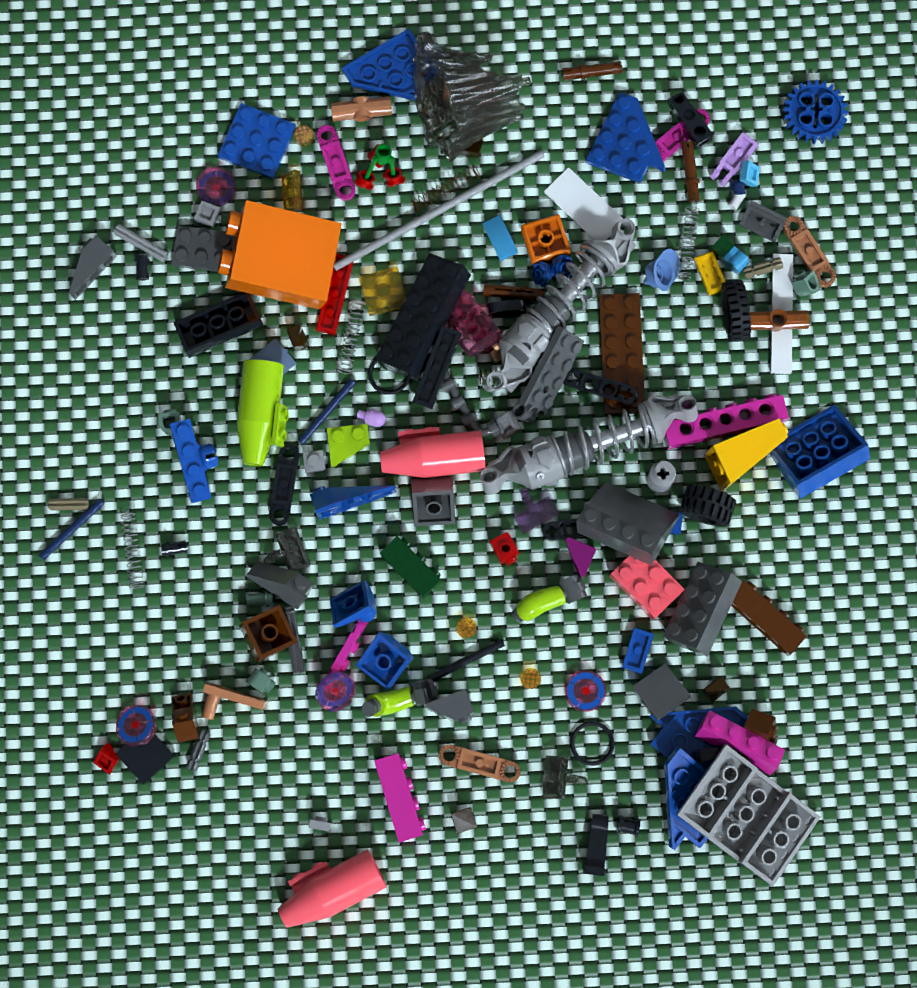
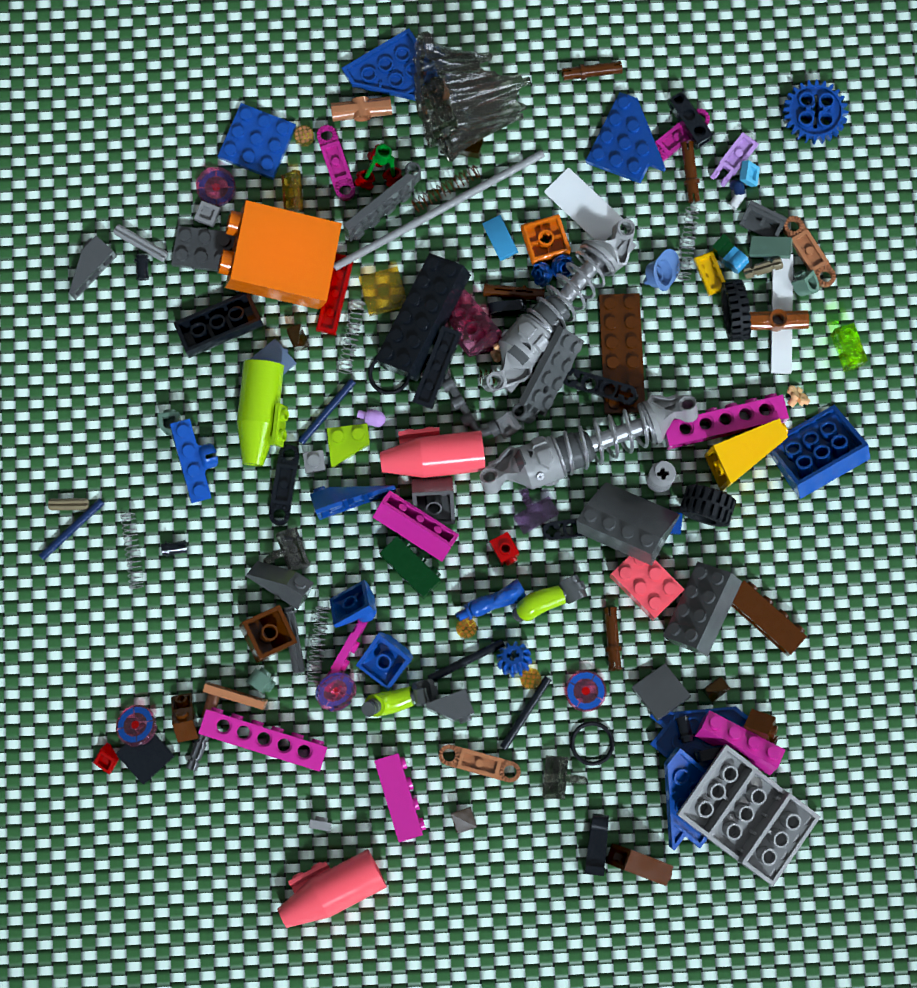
(260, 599): sand green pin -> none
(312, 761): none -> dark pink brick
(318, 644): none -> light grey piece
(383, 204): none -> dark grey hinge
(415, 525): none -> dark pink brick
(482, 605): none -> blue piece
(510, 665): none -> blue gear
(525, 713): none -> black bar
(581, 555): magenta slope -> none
(612, 637): none -> reddish brown pin
(628, 826): black bush -> none
(637, 650): blue plate -> none
(639, 864): none -> reddish brown slope
(684, 729): none -> black pin
(770, 247): none -> sand green tile
(797, 396): none -> light nougat plant
(849, 347): none -> clear neon green brick

